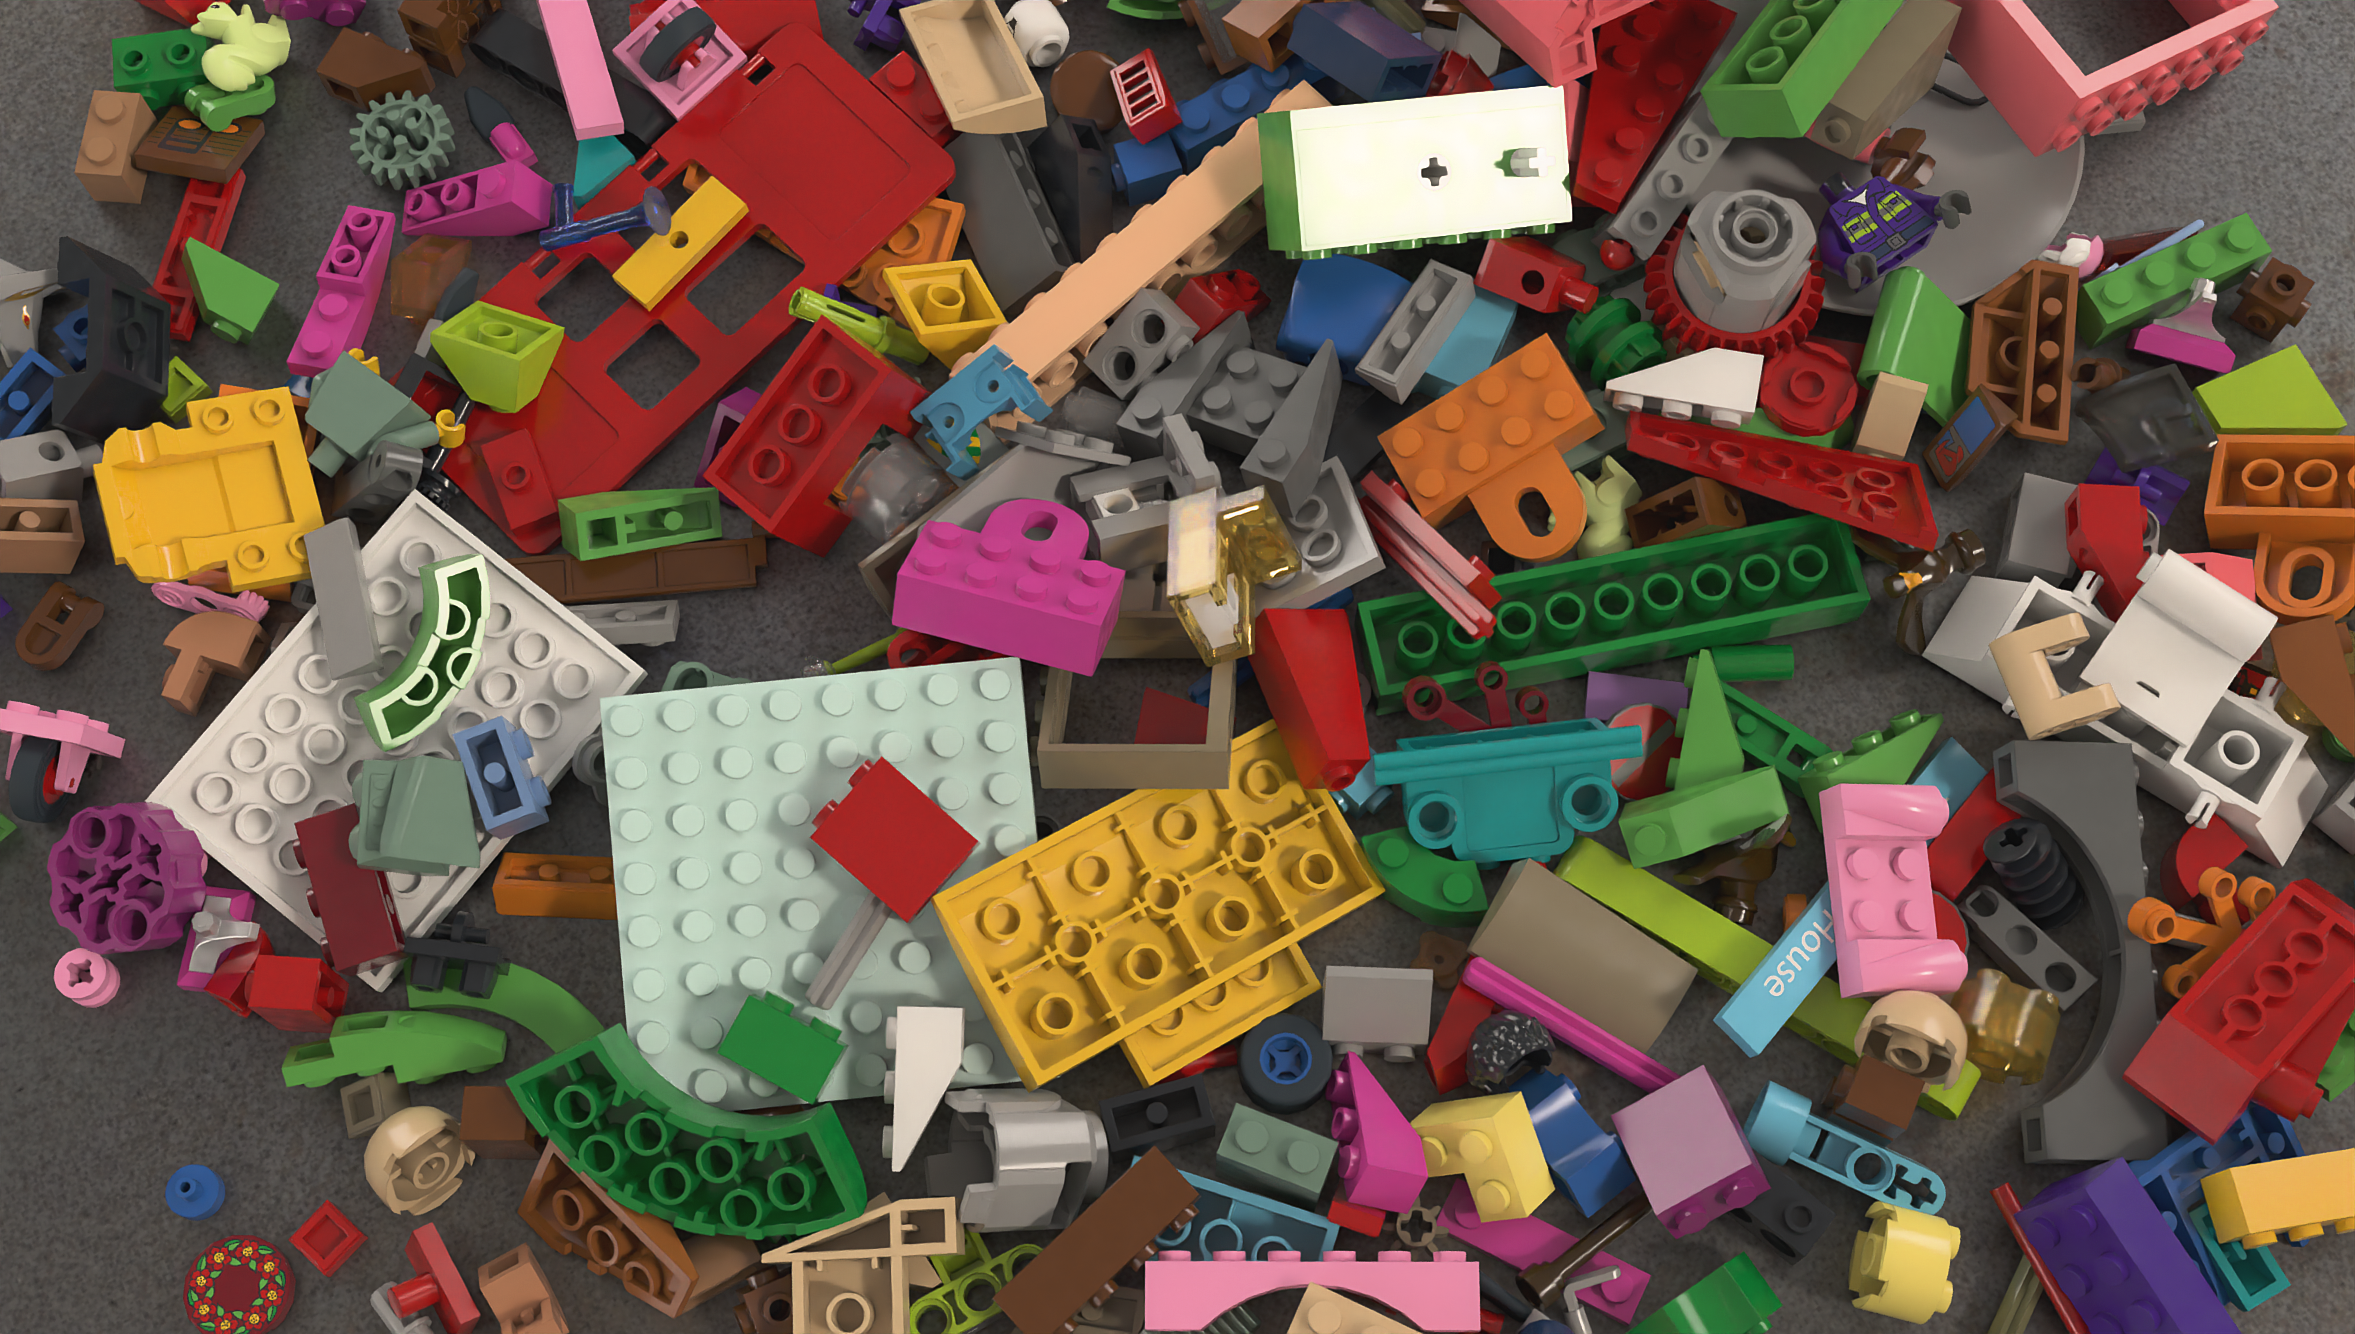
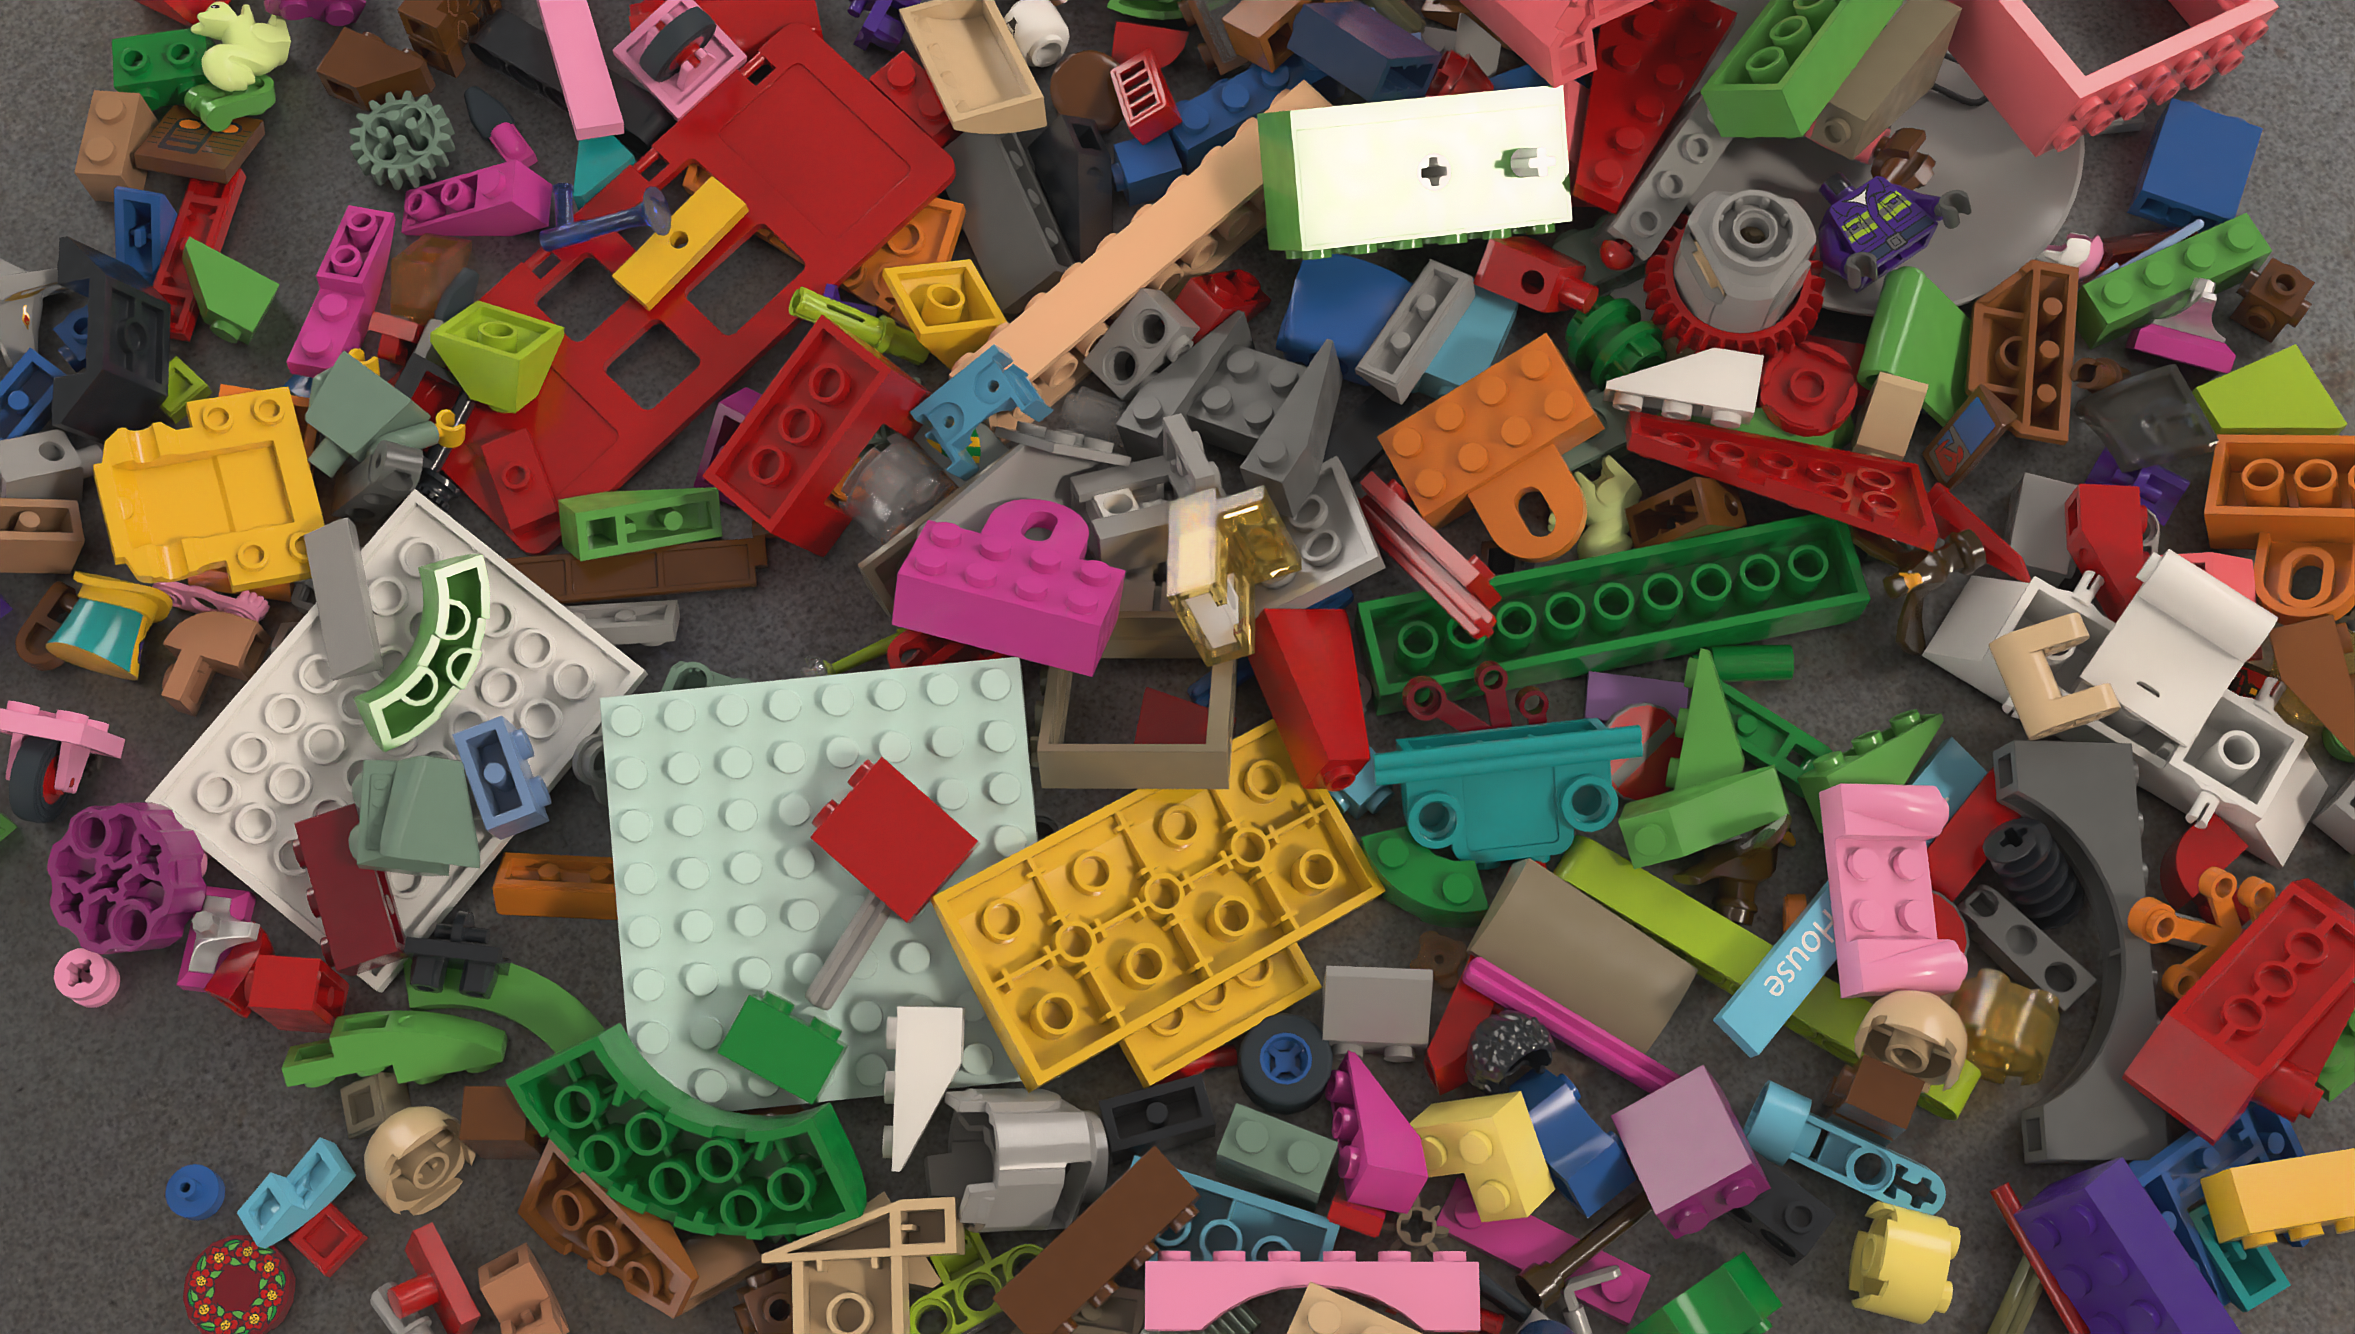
(109, 625): none -> hat
(142, 229): none -> blue slope
(289, 1202): none -> medium azure slope
(397, 337): none -> red tile
(1134, 38): none -> red brick
(1955, 516): none -> red bar
(2194, 167): none -> blue brick

